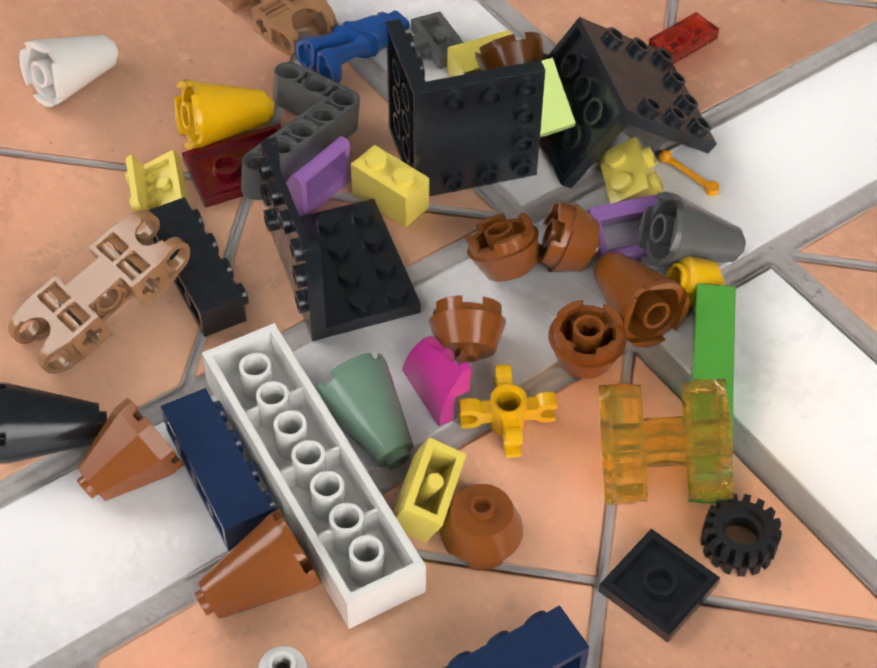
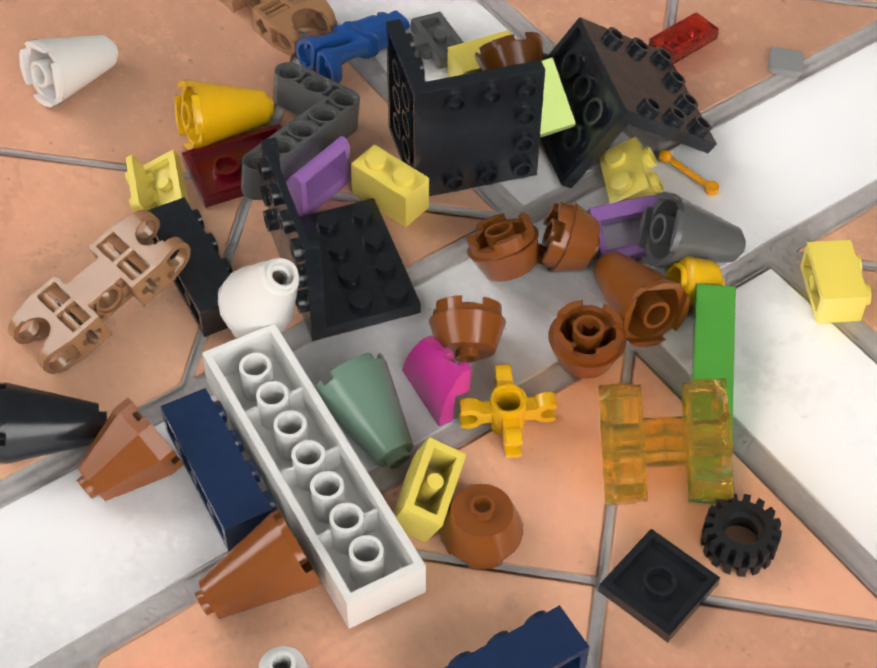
(259, 296): none -> white cone
(785, 62): none -> light grey piece
(834, 281): none -> light yellow brick

